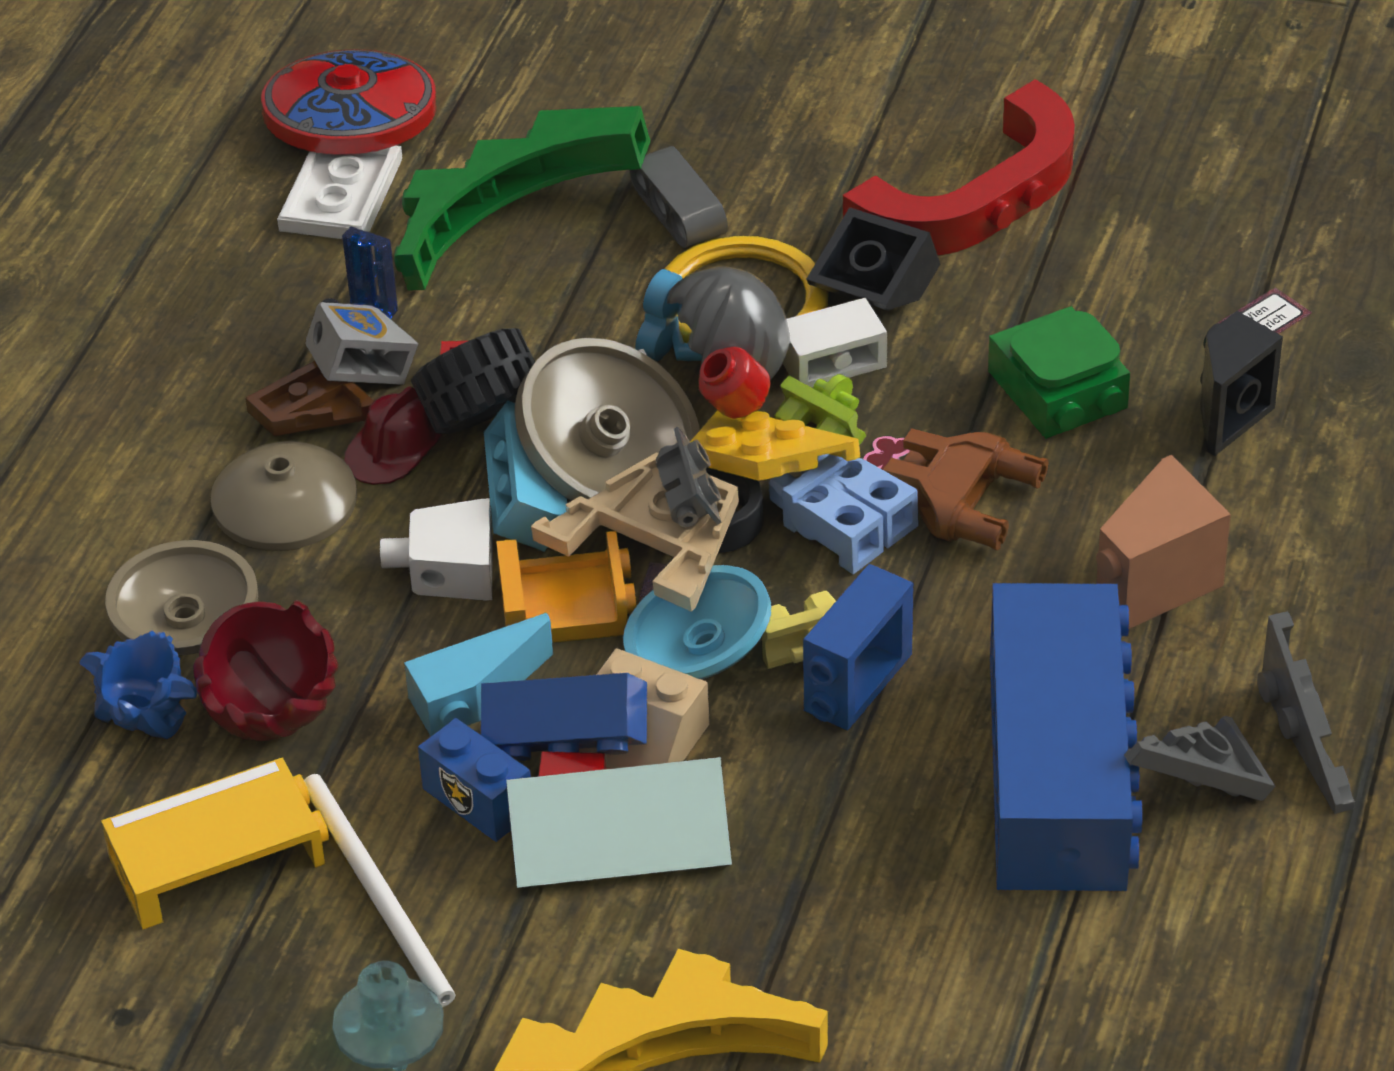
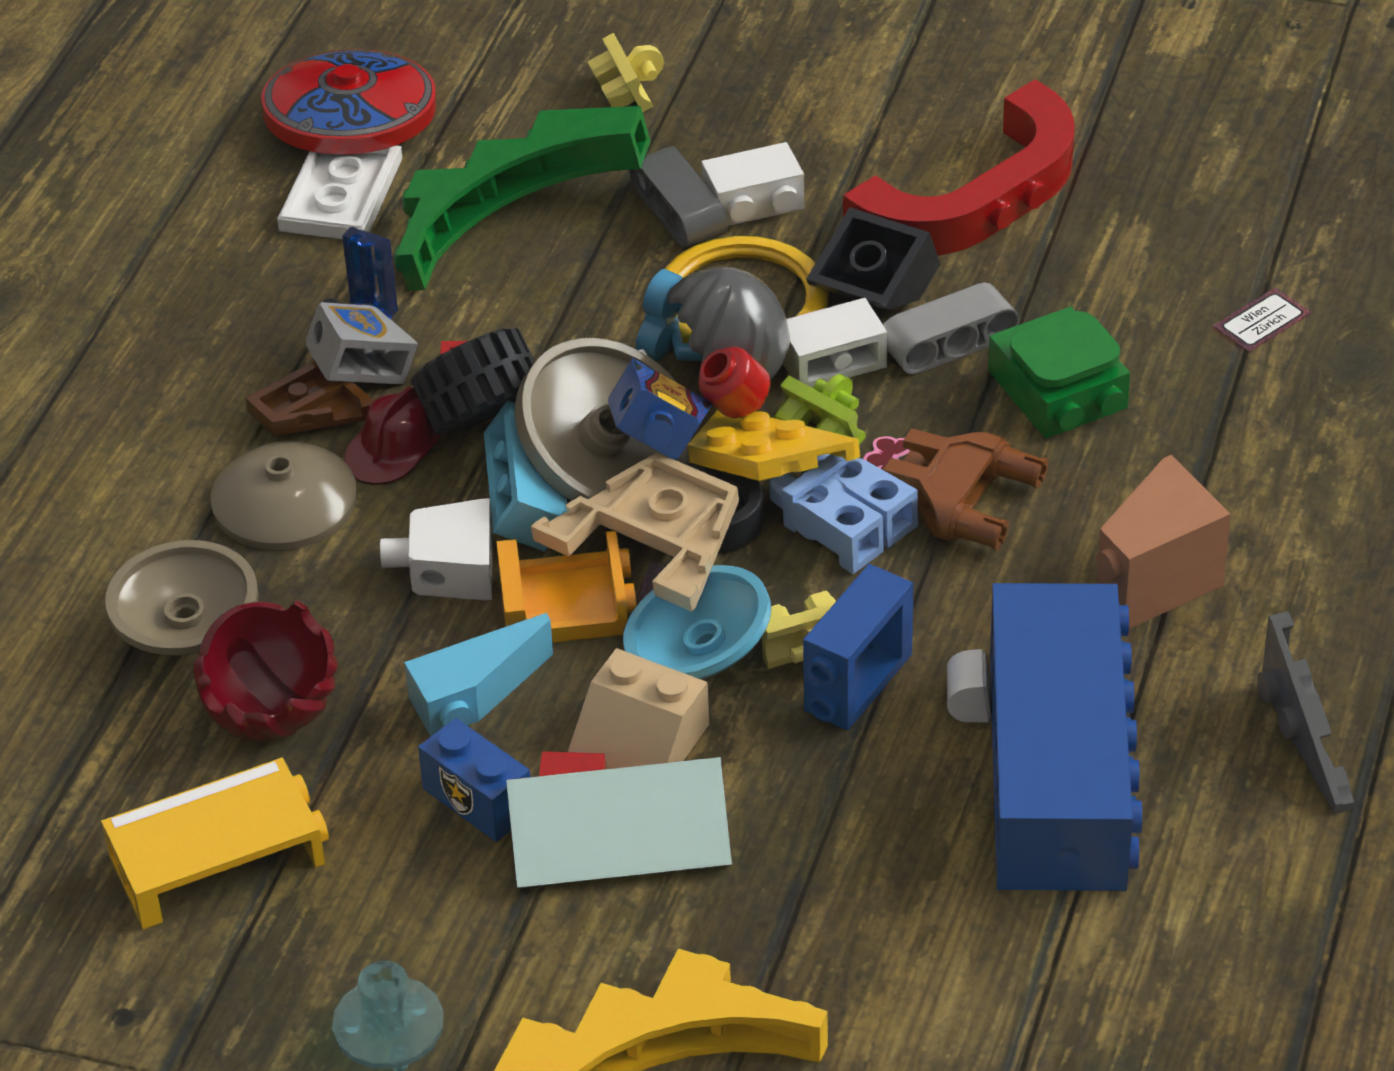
(140, 685): blue hair -> none
(378, 890): white piece -> none
(565, 714): blue brick -> none
(622, 75): none -> light yellow hips
(659, 410): none -> blue torso
(689, 488): dark grey hinge -> none
(756, 183): none -> white brick
(948, 327): none -> light grey beam
(969, 687): none -> white brick
(1207, 757): dark grey wing -> none
(1237, 378): black slope -> none

